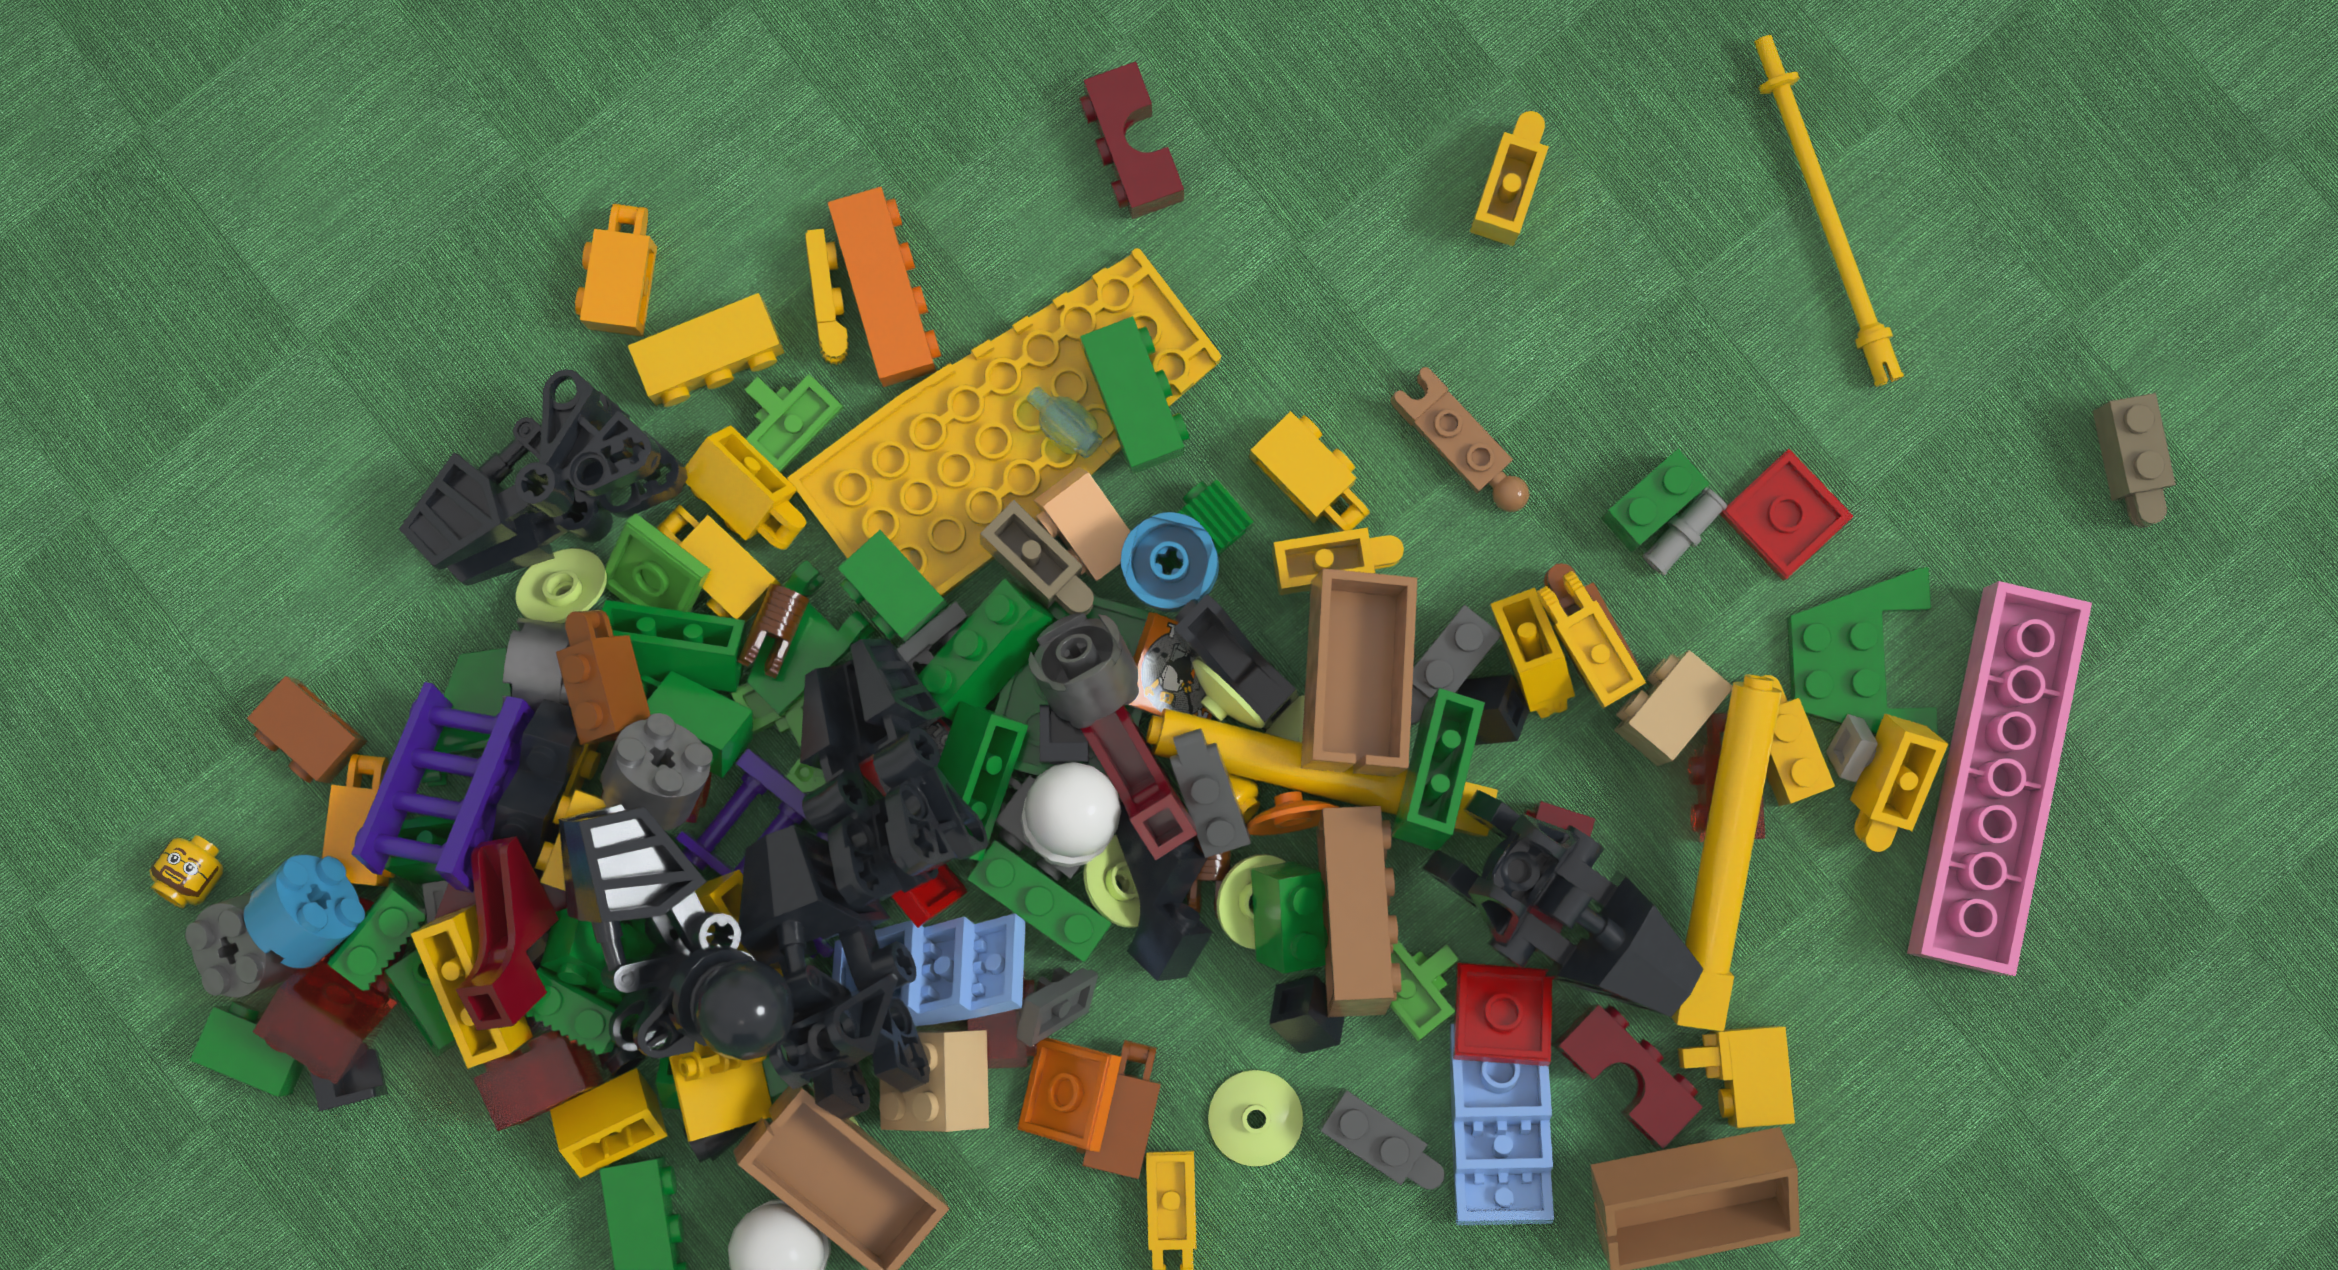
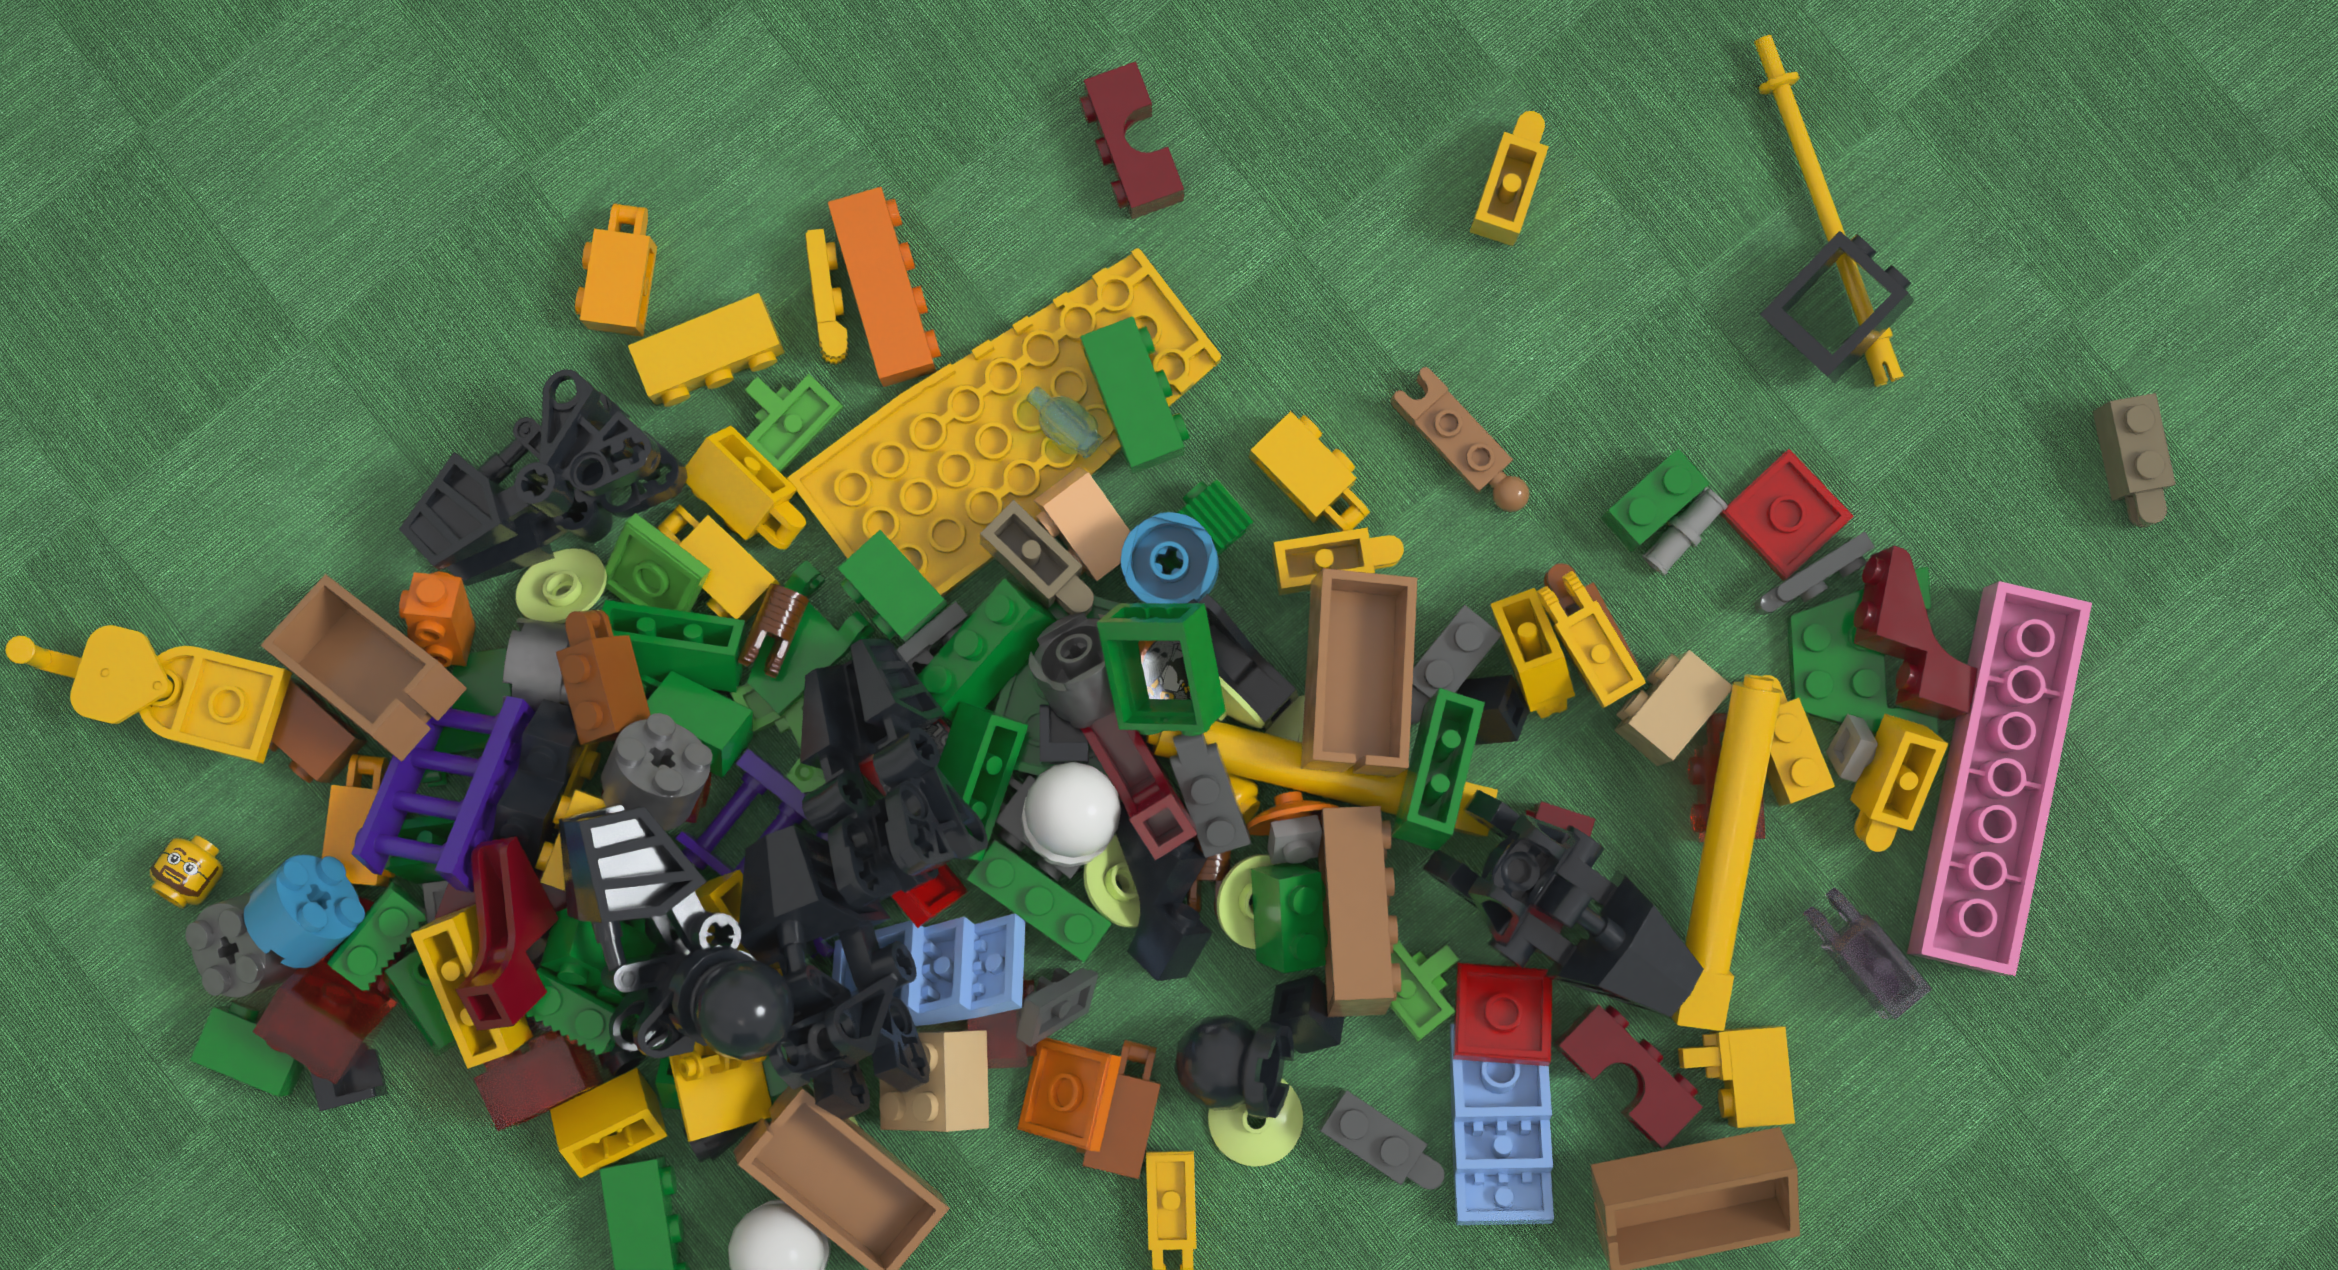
(210, 704): none -> yellow plate
(363, 667): none -> medium nougat piece
(439, 616): none -> orange brick
(1180, 622): none -> green window
(1232, 1064): none -> black tile
(1294, 839): none -> light grey plate
(1811, 580): none -> dark grey hinge
(1869, 958): none -> clear purple hinge
(1875, 325): none -> black window
(1897, 624): none -> dark red arch

